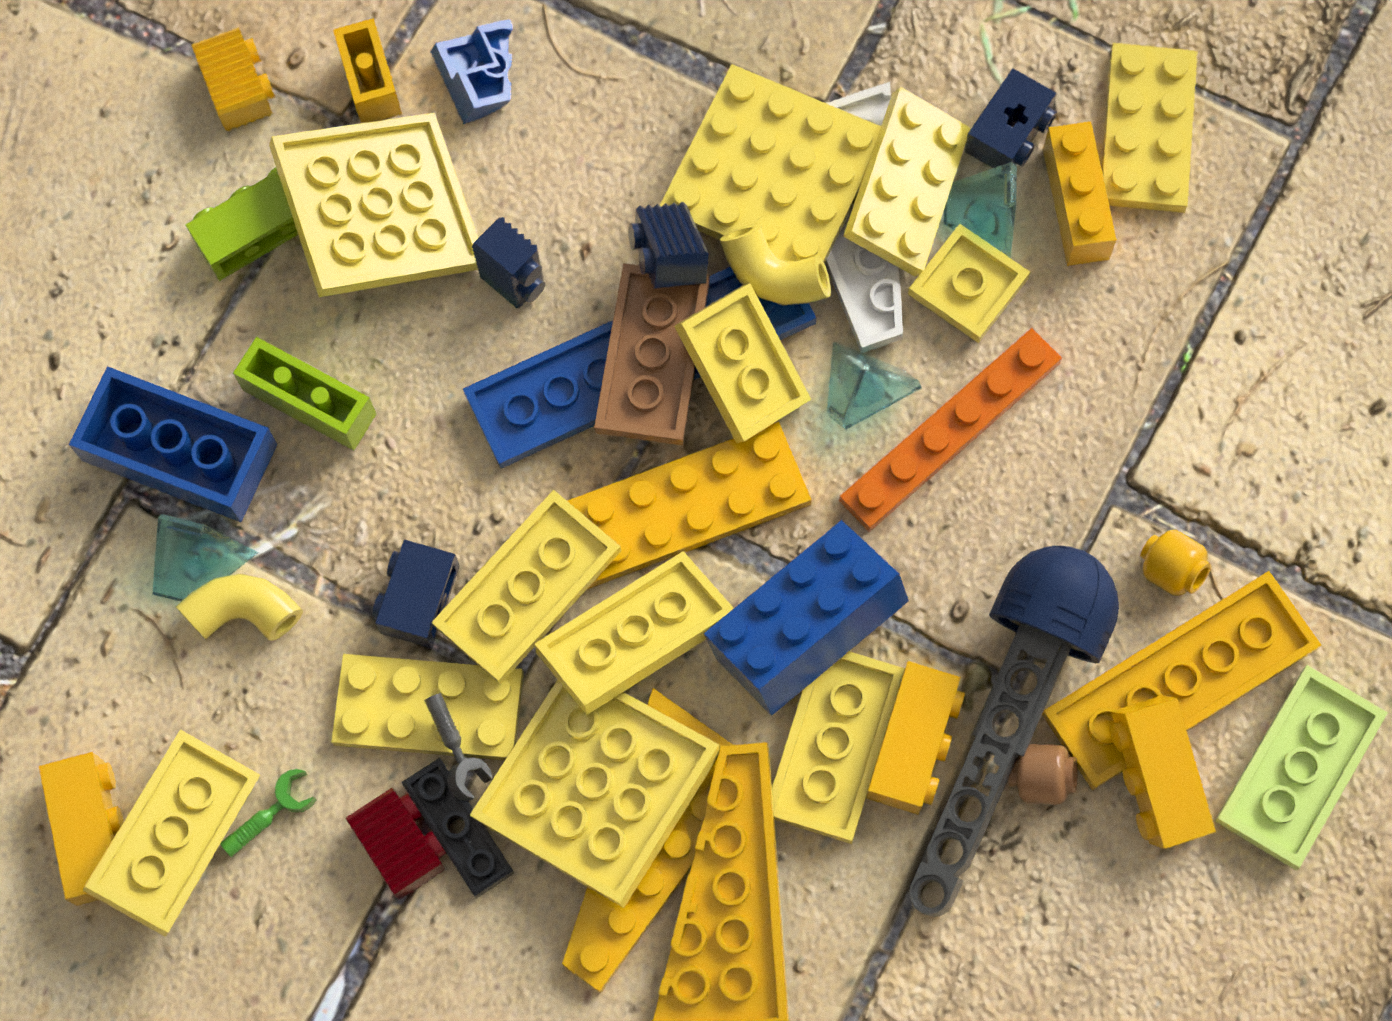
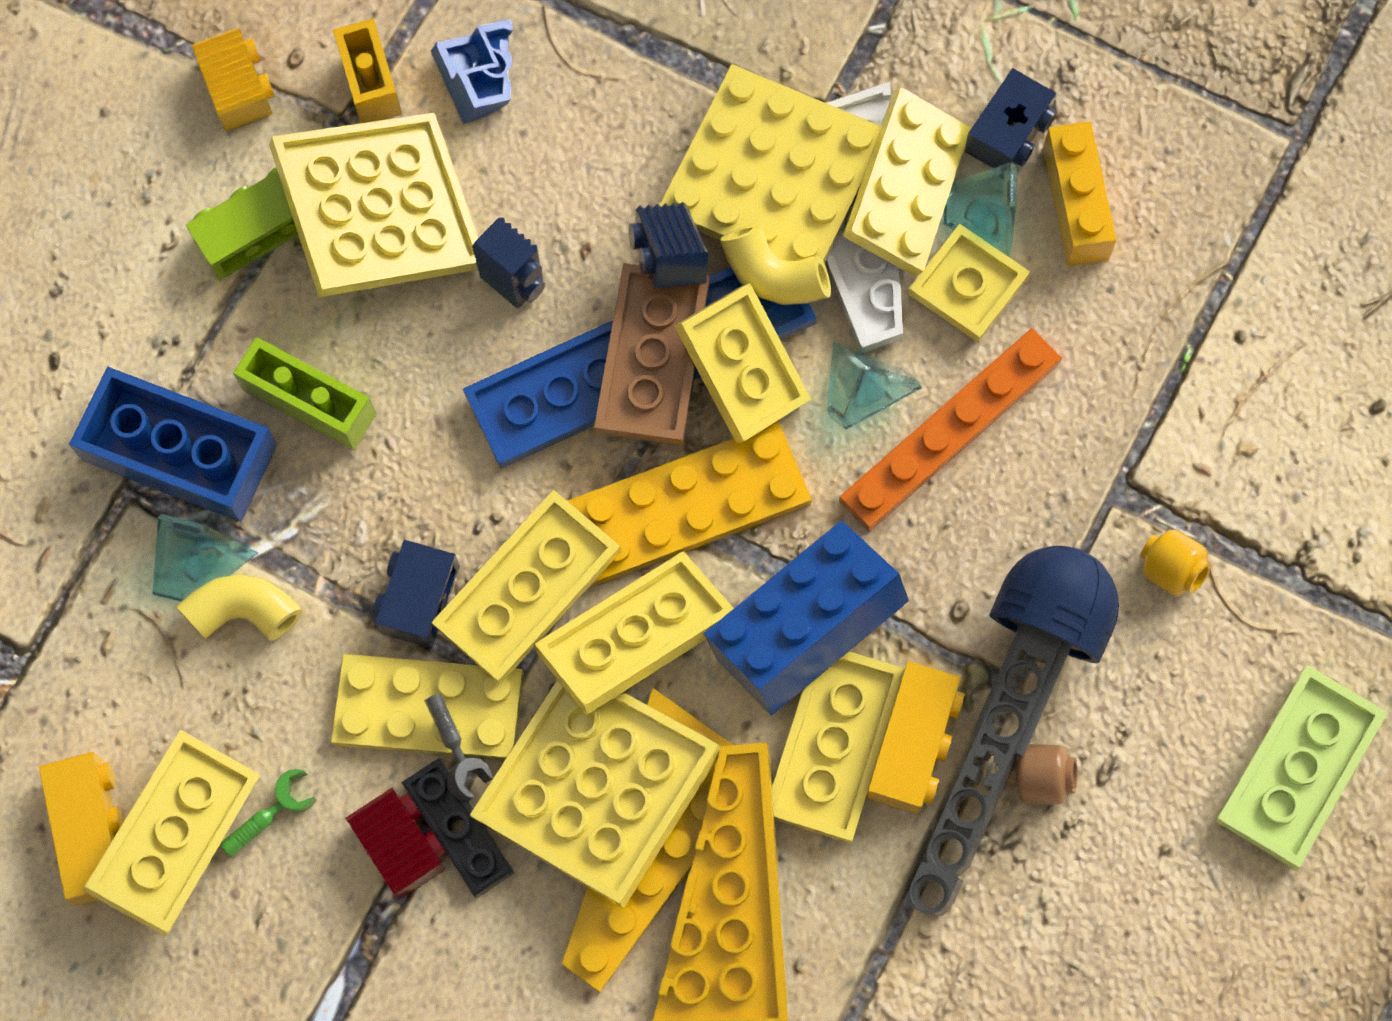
(1149, 127): light yellow plate -> none
(1161, 772): yellow brick -> none
(1199, 663): yellow plate -> none

